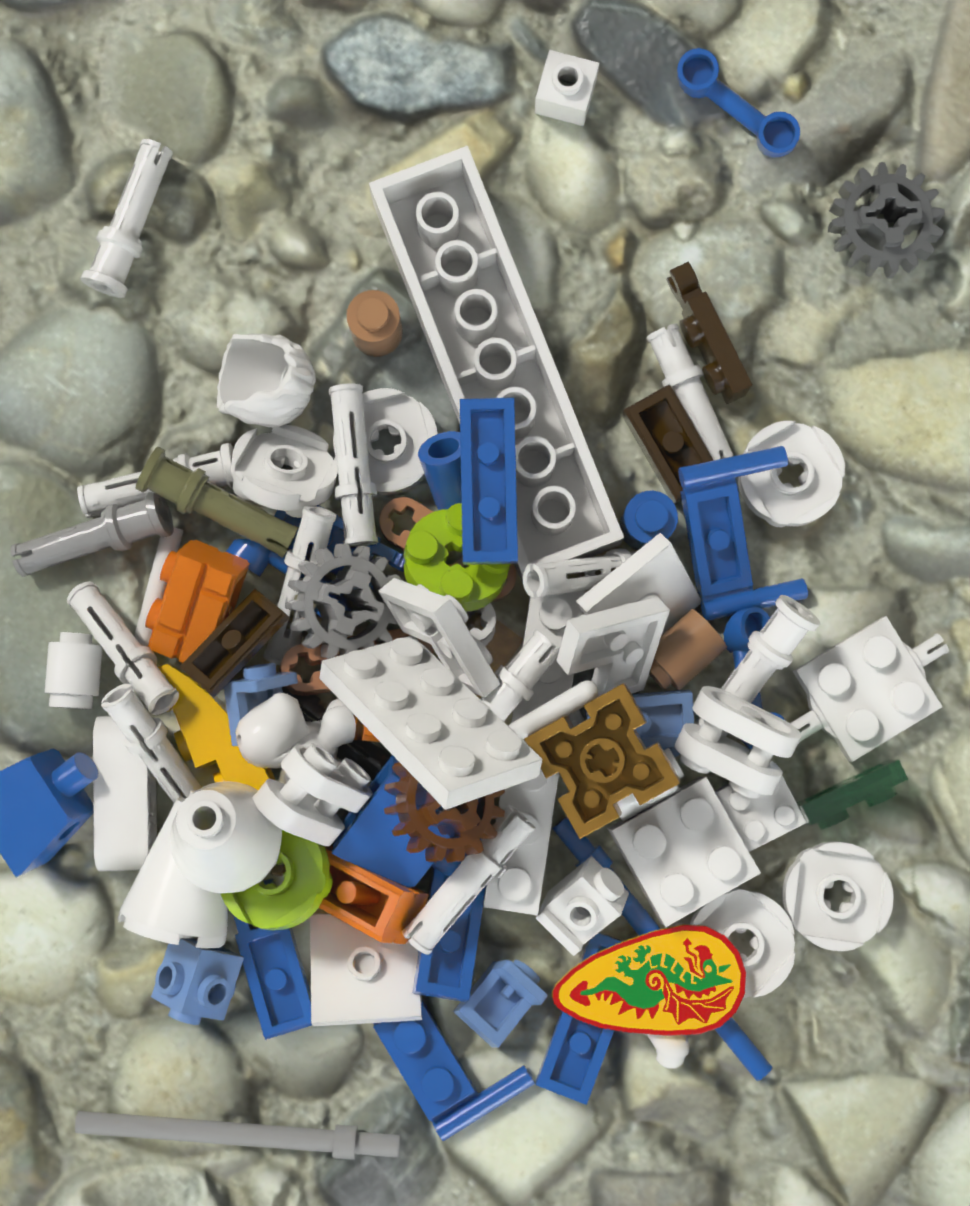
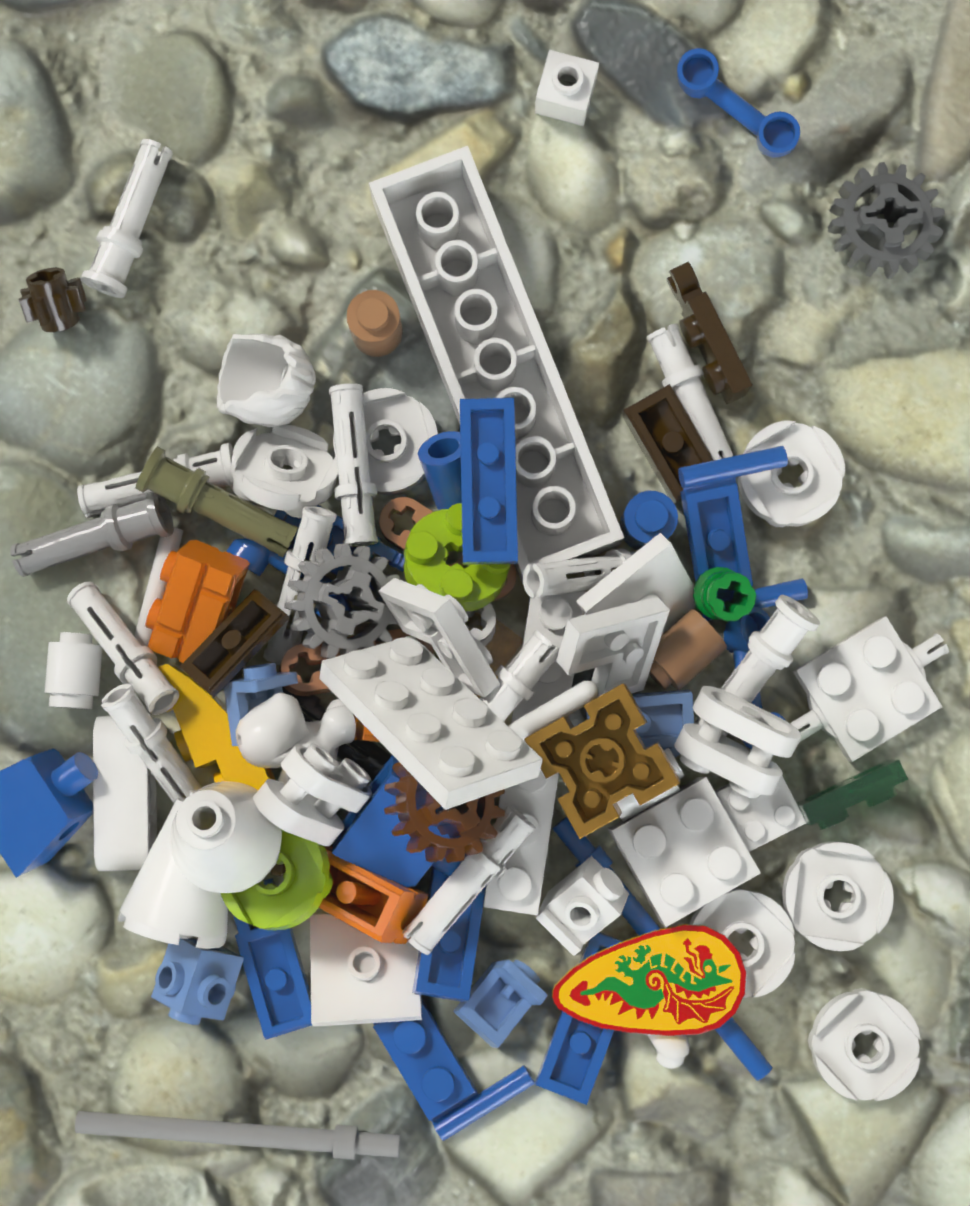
(52, 299): none -> dark brown gear
(720, 577): none -> green bush
(896, 1045): none -> white plate

